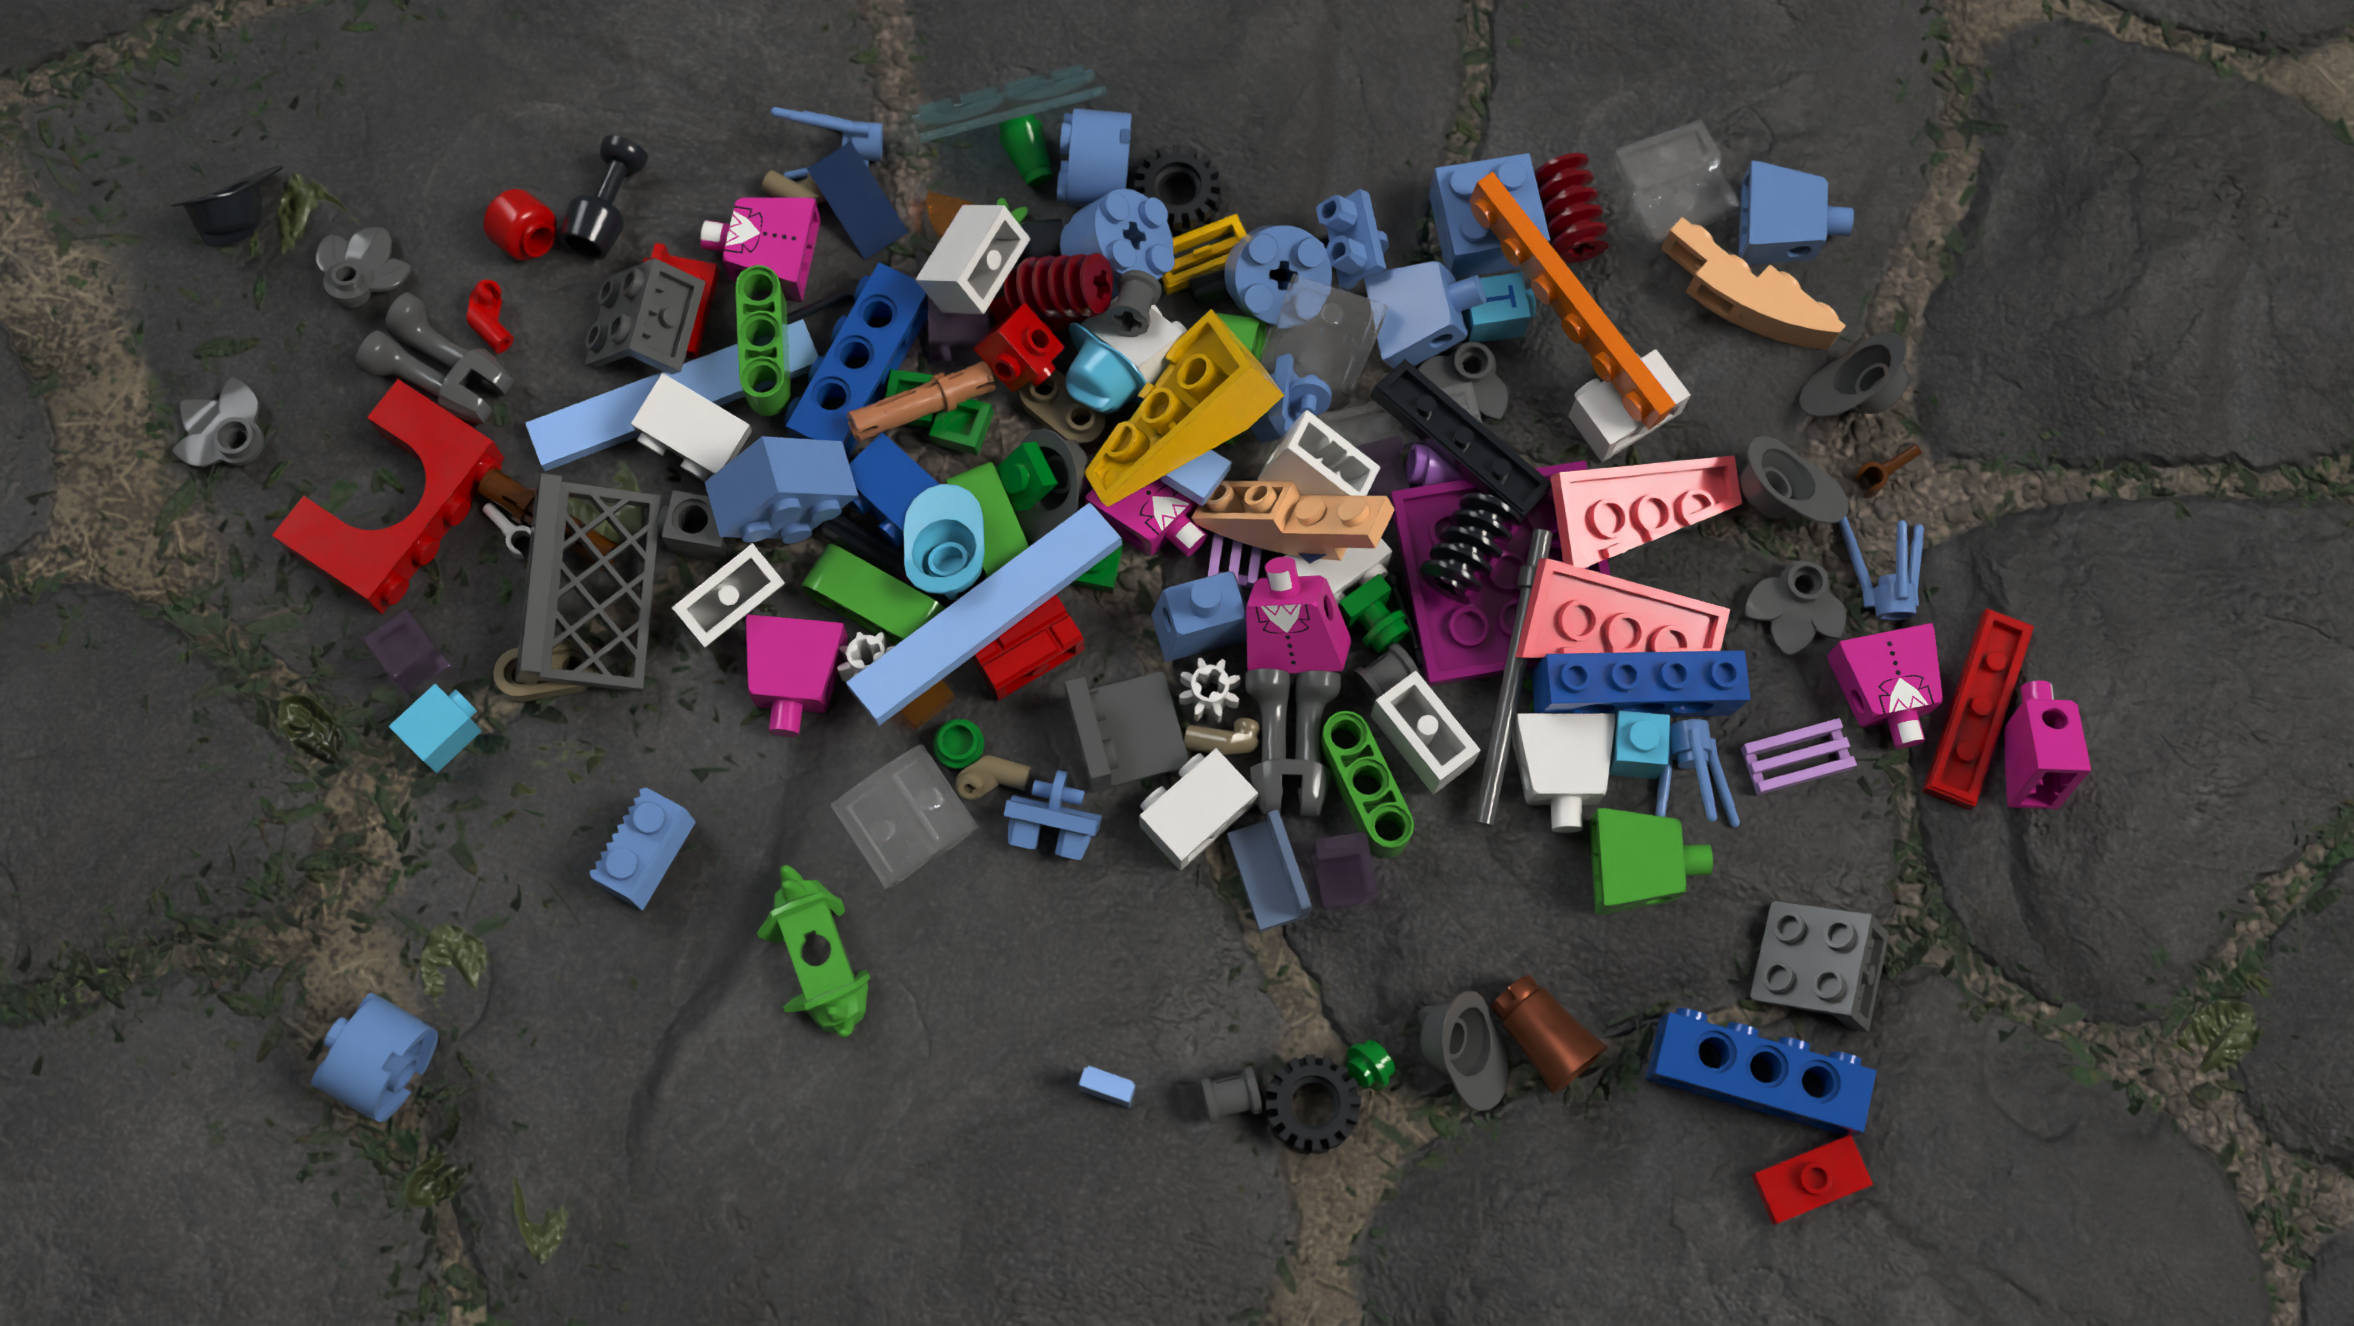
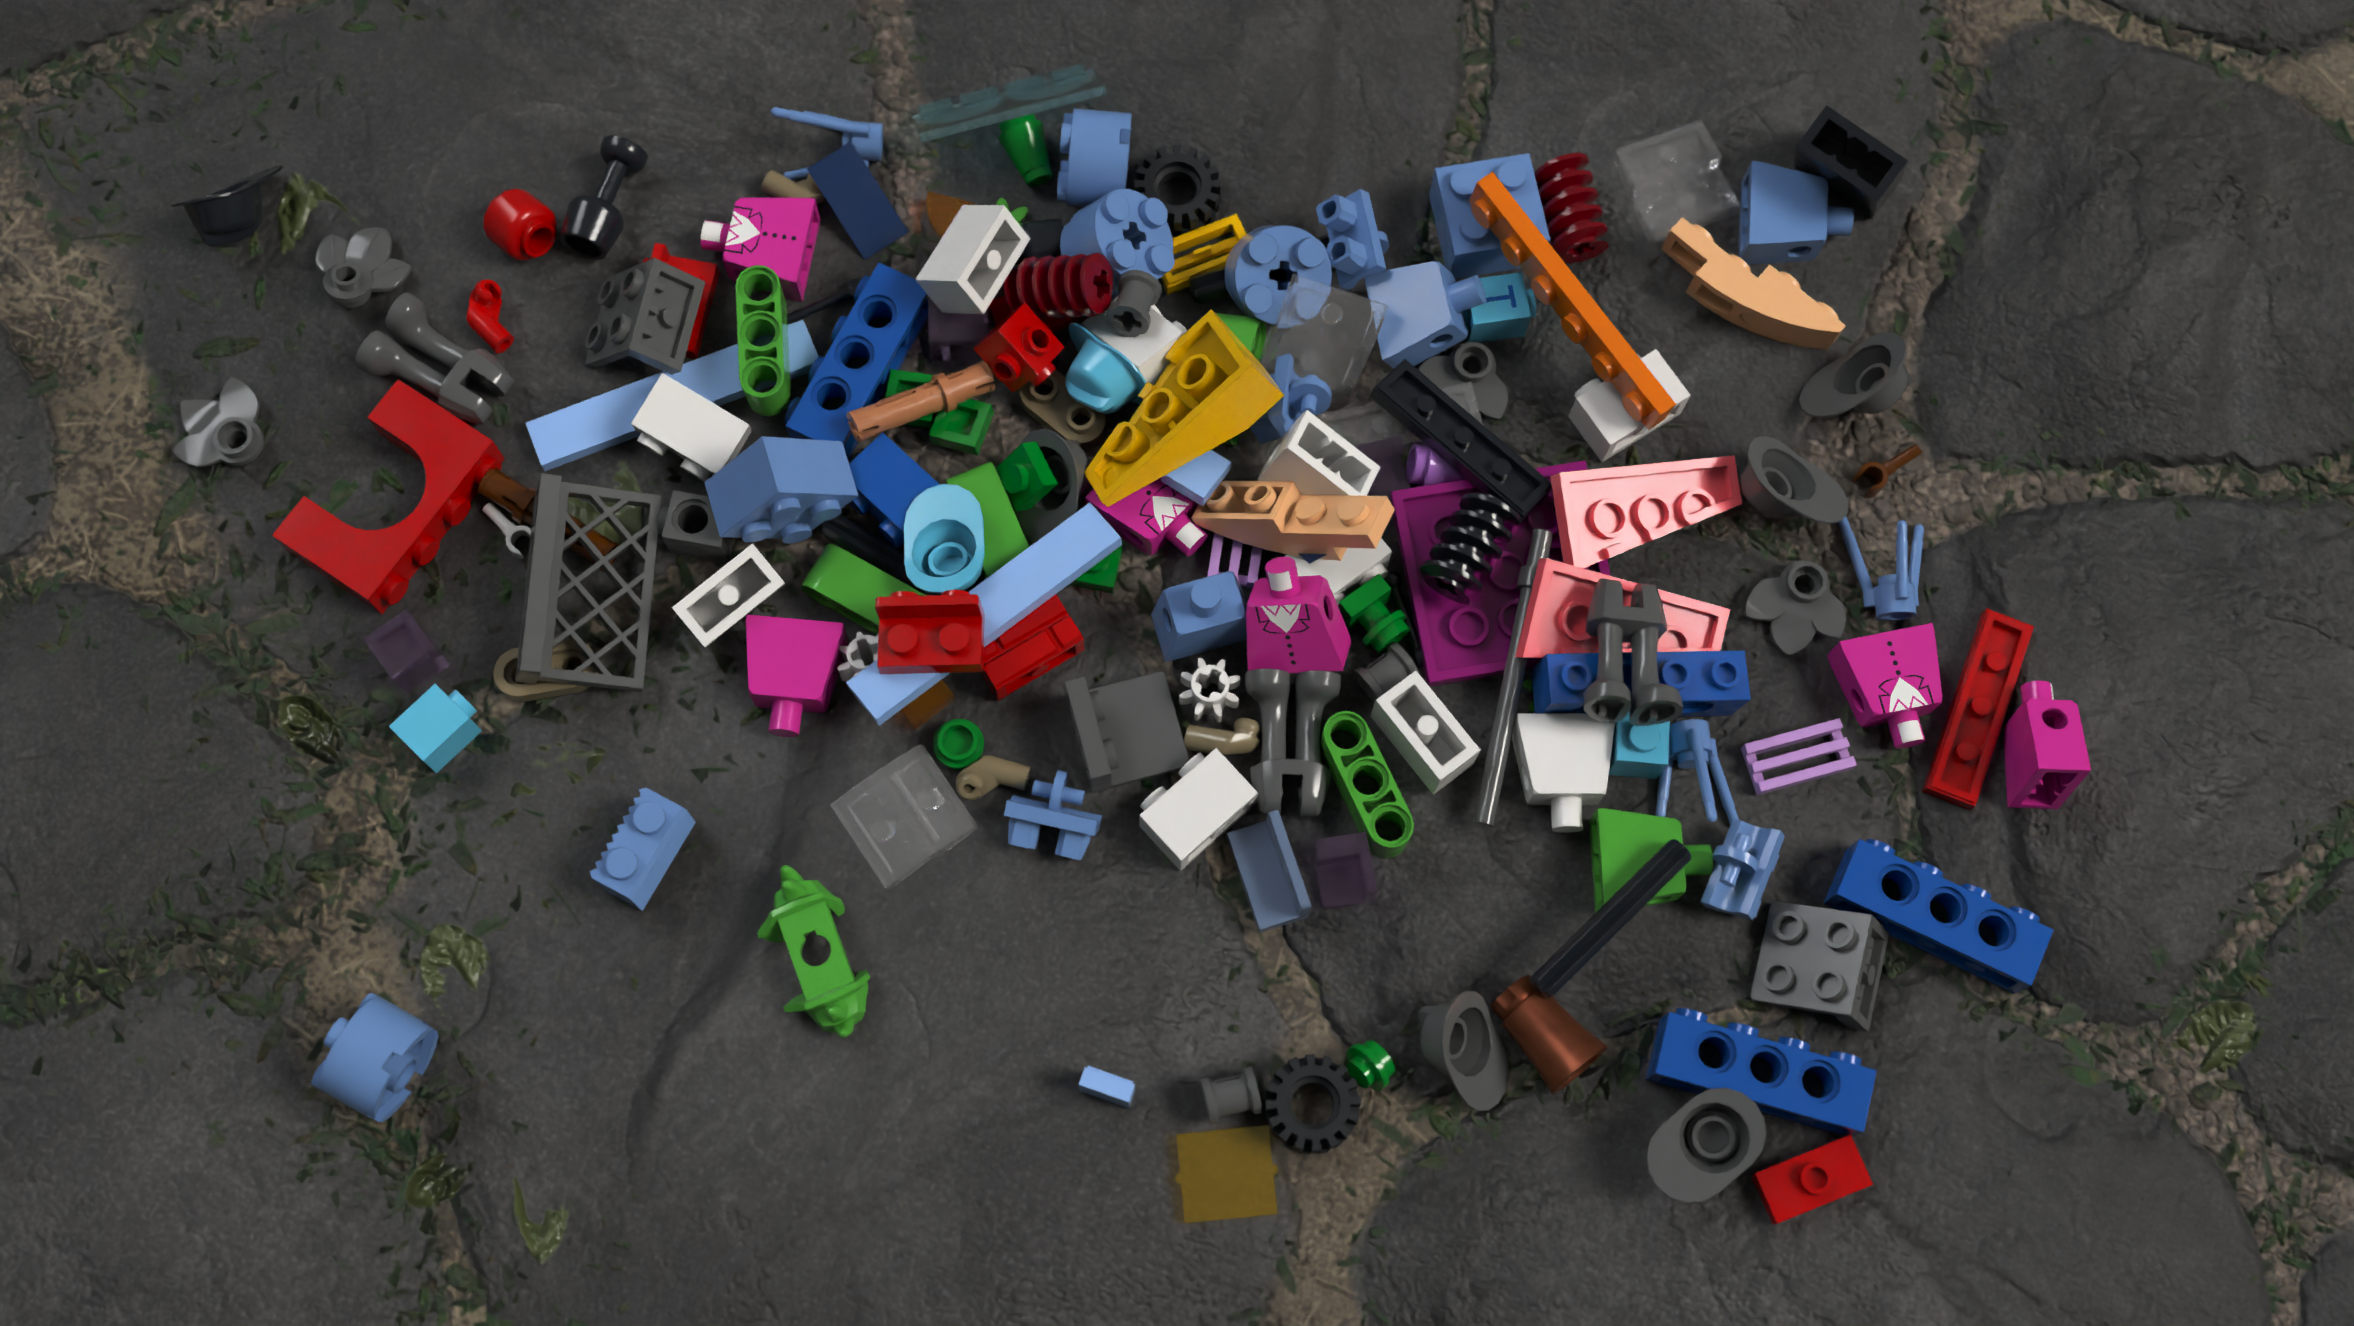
(930, 633): none -> red bracket
(1226, 1174): none -> clear yellow piece
(1610, 918): none -> black axle
(1641, 626): none -> dark grey piece
(1706, 1145): none -> dark grey piece
(1742, 869): none -> medium blue hips
(1850, 160): none -> black brick
(2018, 933): none -> blue brick

